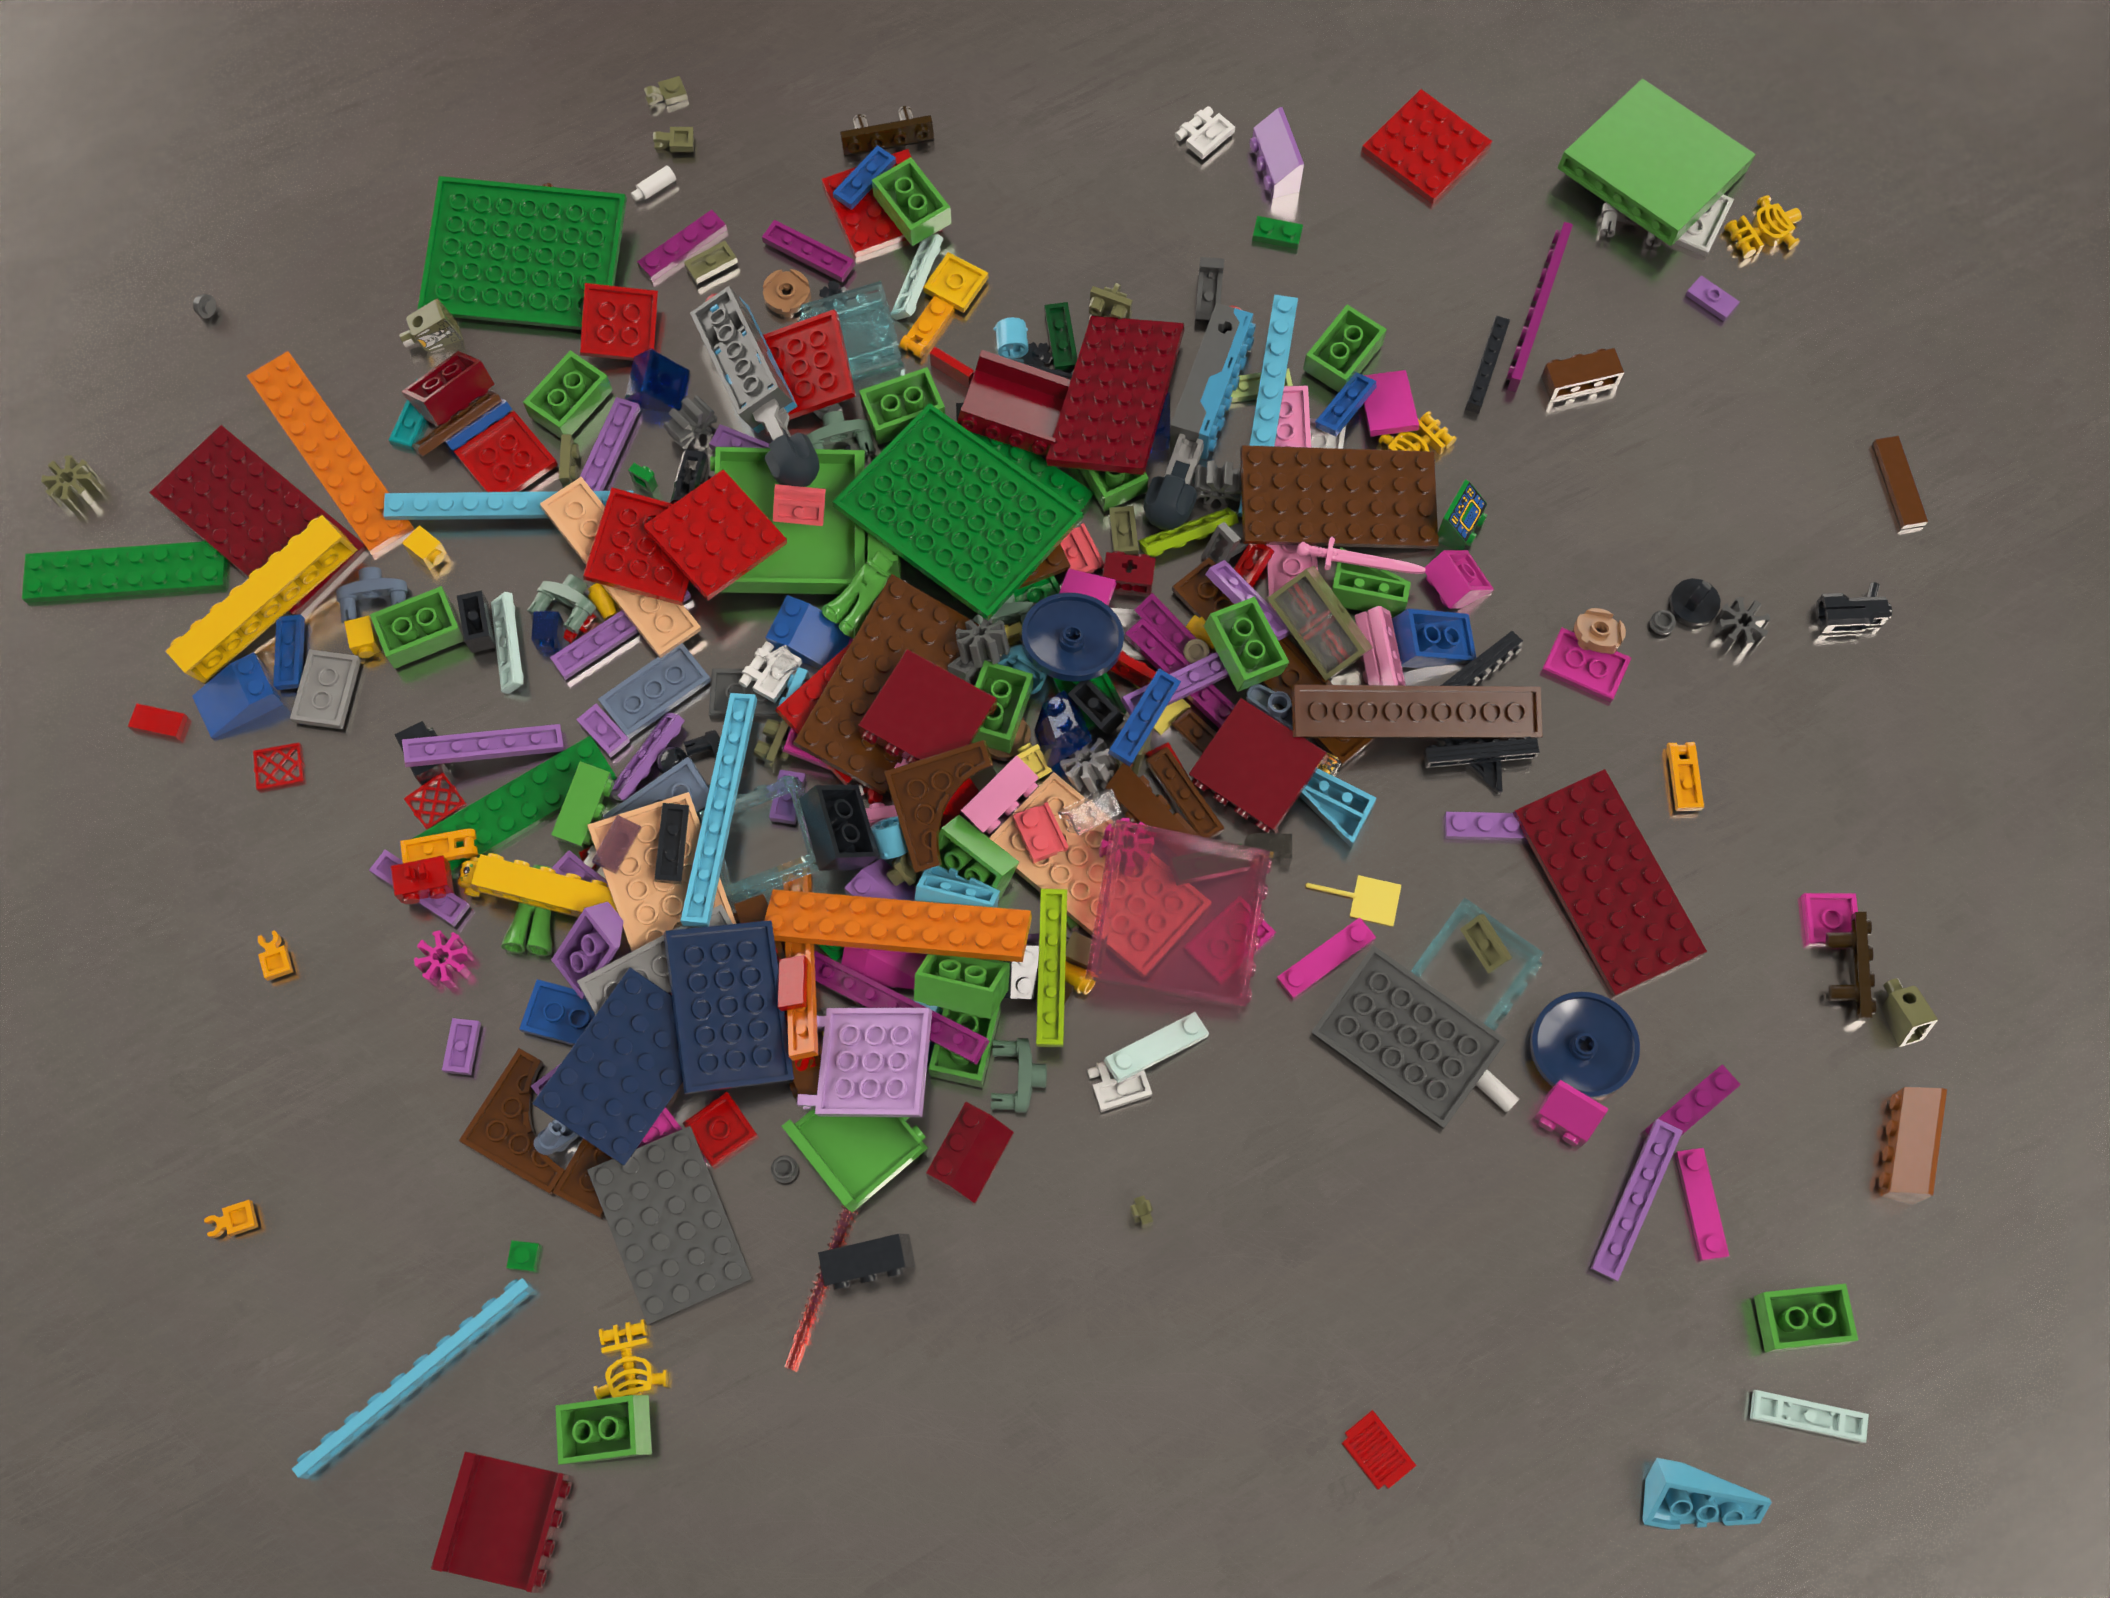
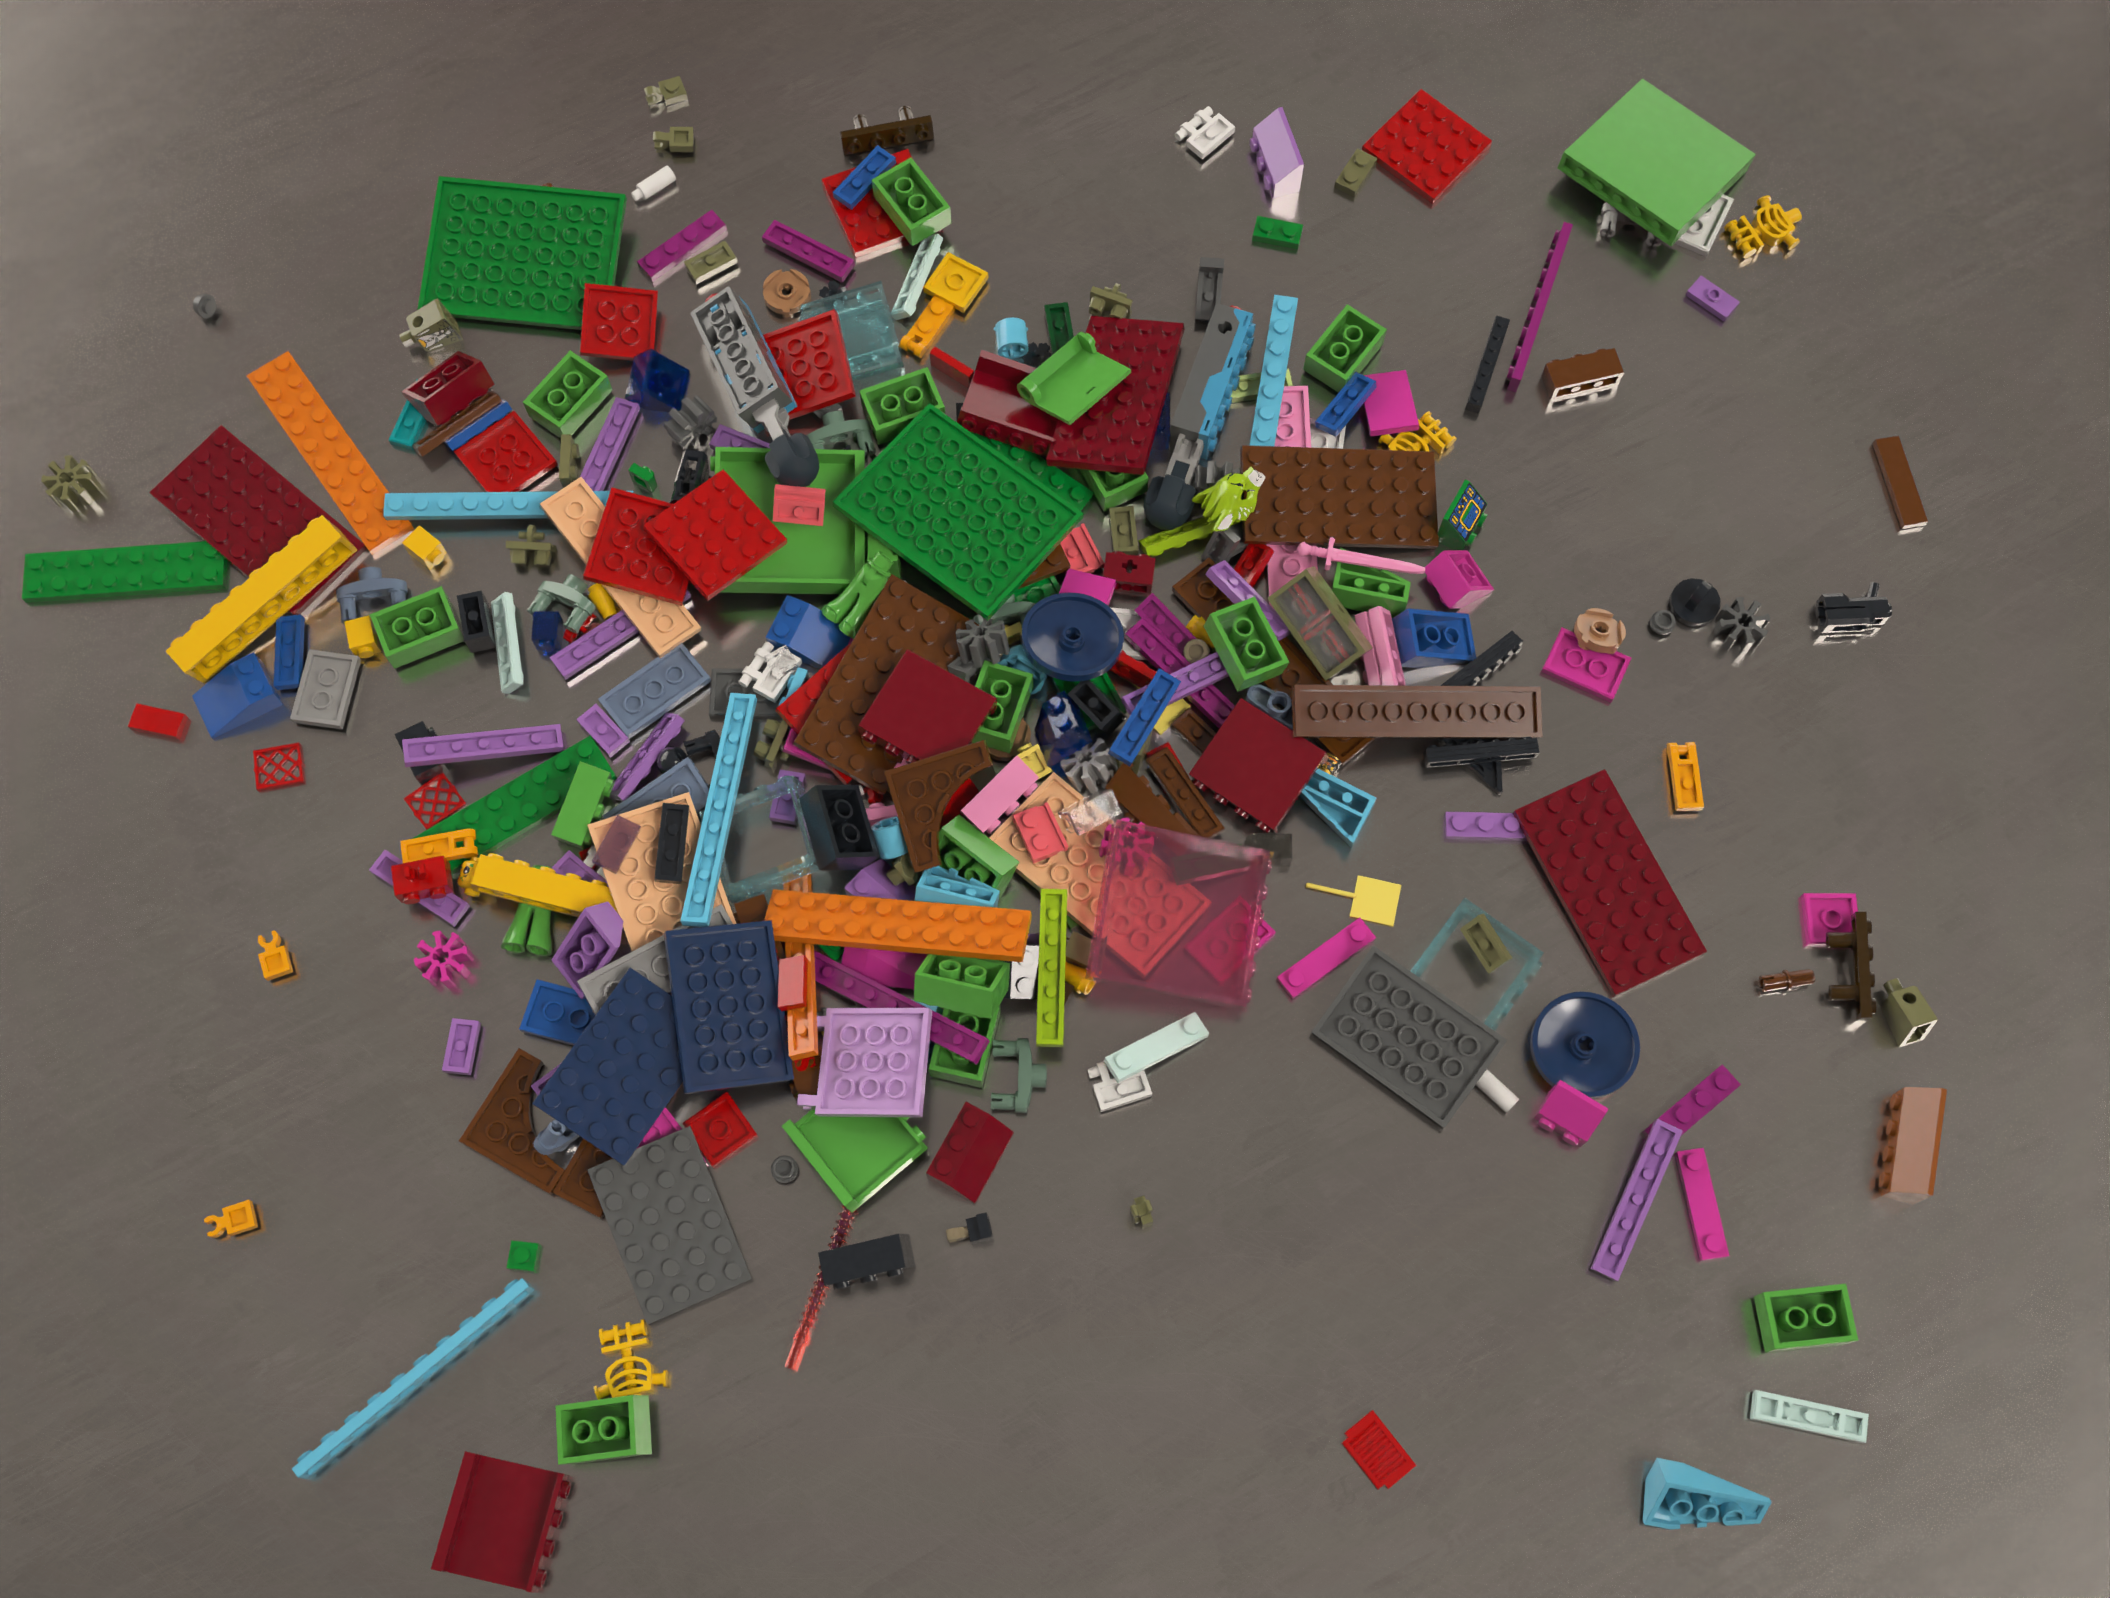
(519, 549): none -> olive hips
(977, 1228): none -> black piece
(1072, 379): none -> bright green door
(1224, 500): none -> lime piece
(1355, 172): none -> olive plate
(1786, 980): none -> reddish brown axle

